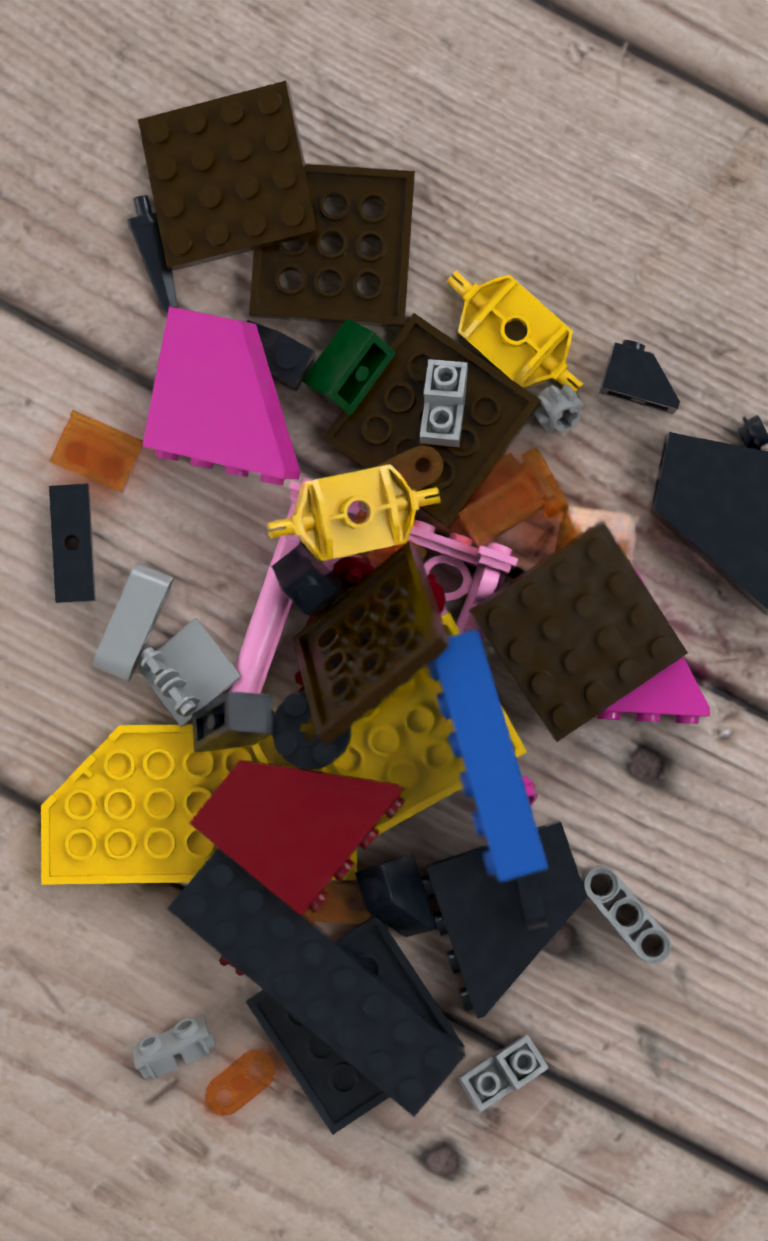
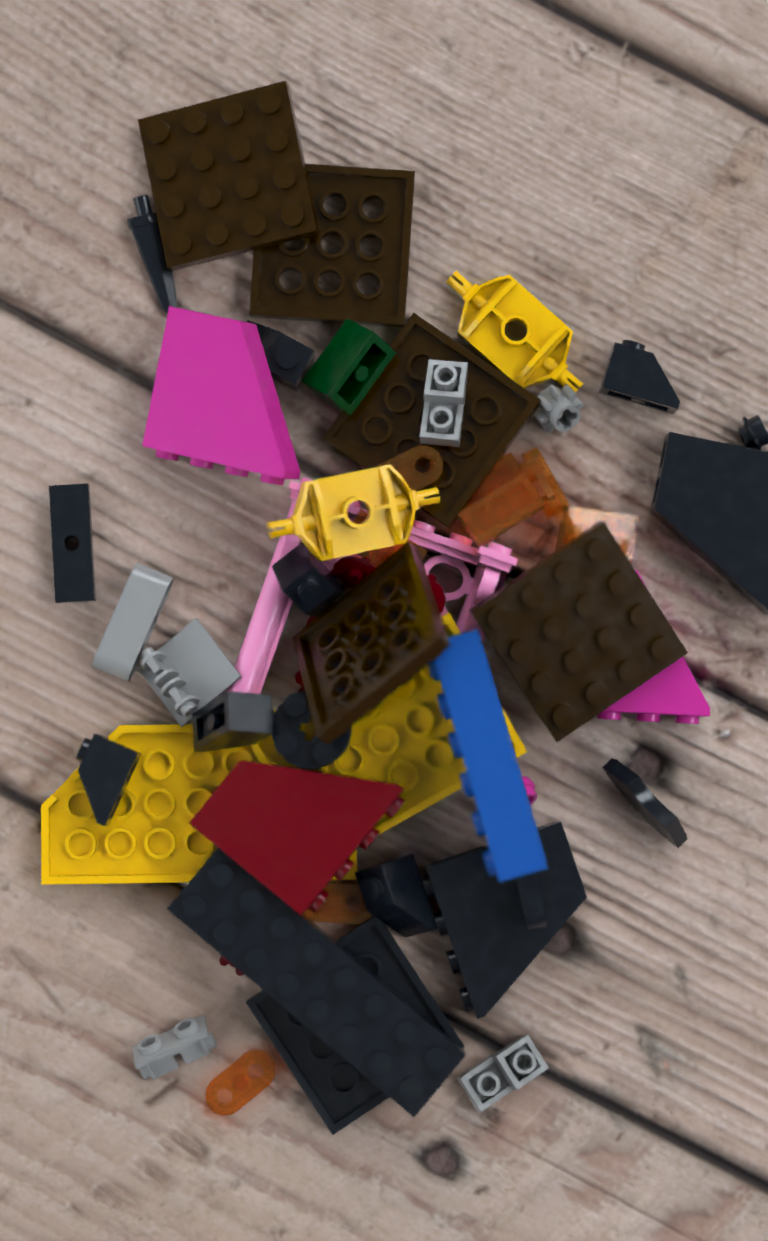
(97, 452): clear orange plate -> none
(105, 774): none -> black slope
(641, 925): light grey beam -> none
(645, 802): none -> black tile

